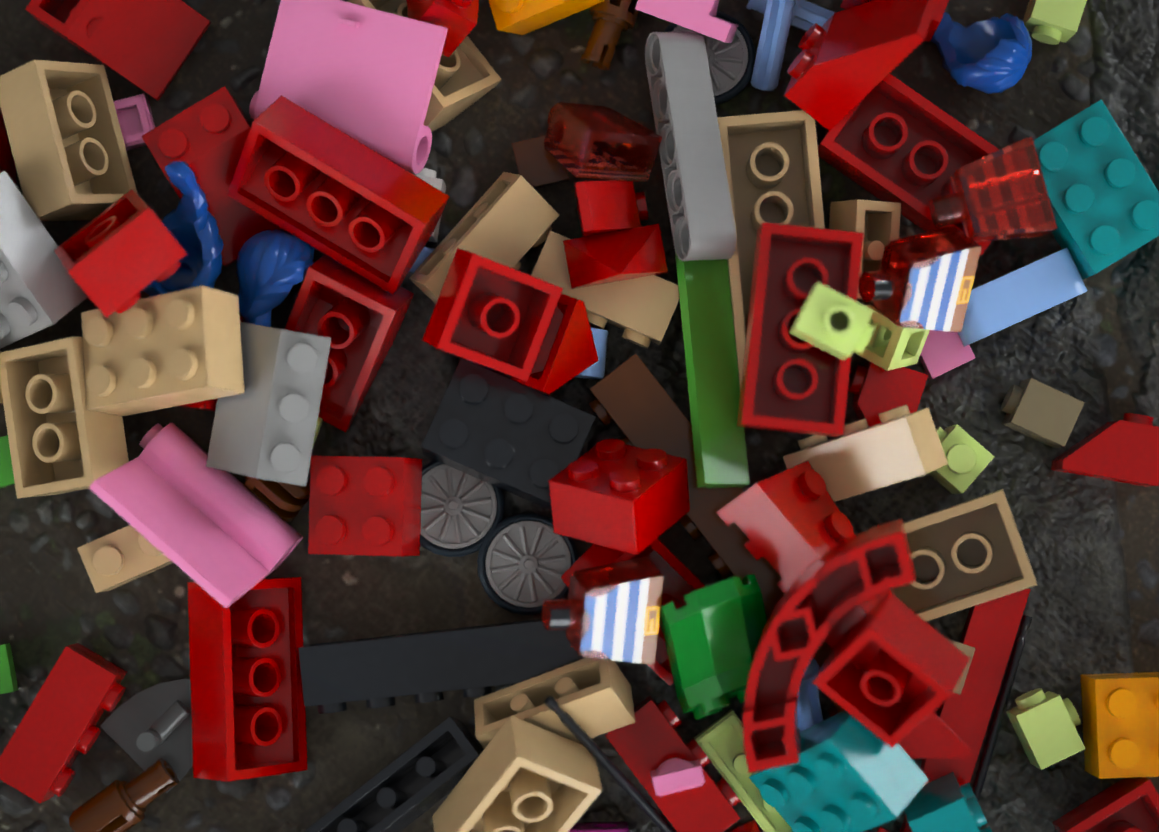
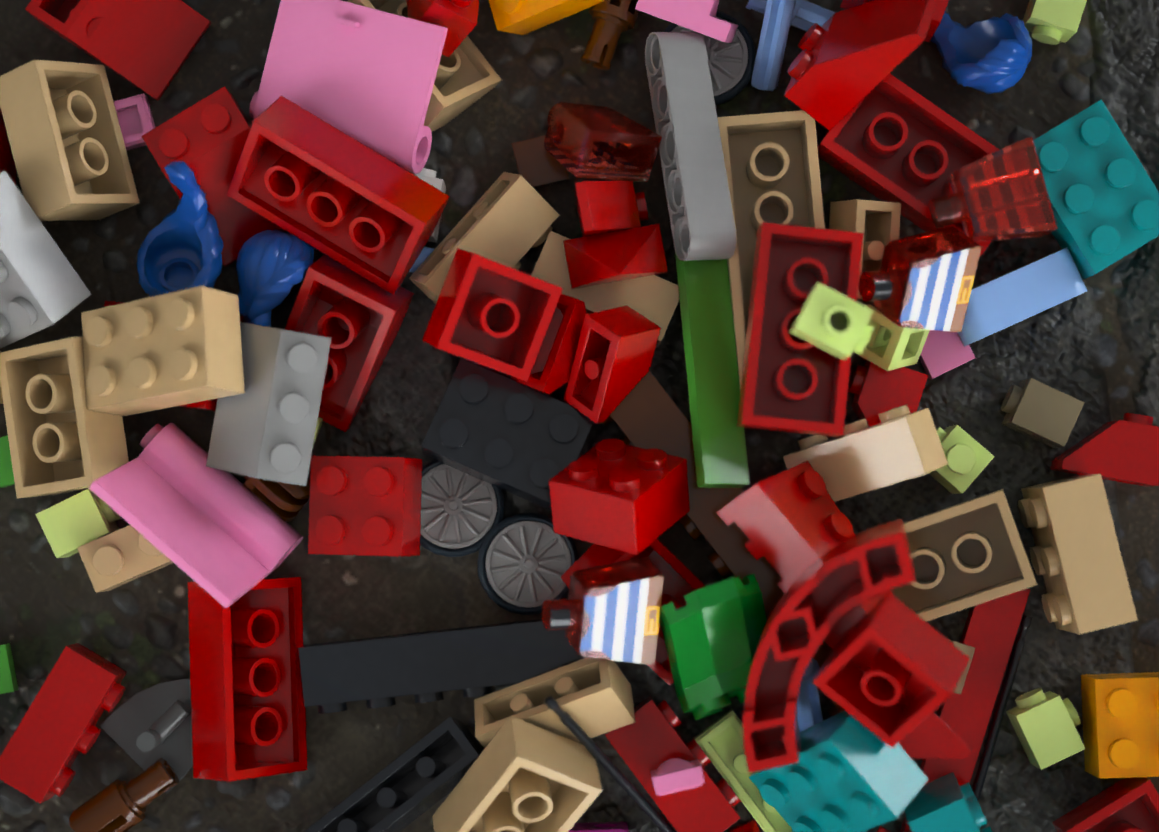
(77, 522): none -> yellowish green brick
(120, 254): red brick -> none
(610, 360): none -> red slope
(1077, 554): none -> tan brick

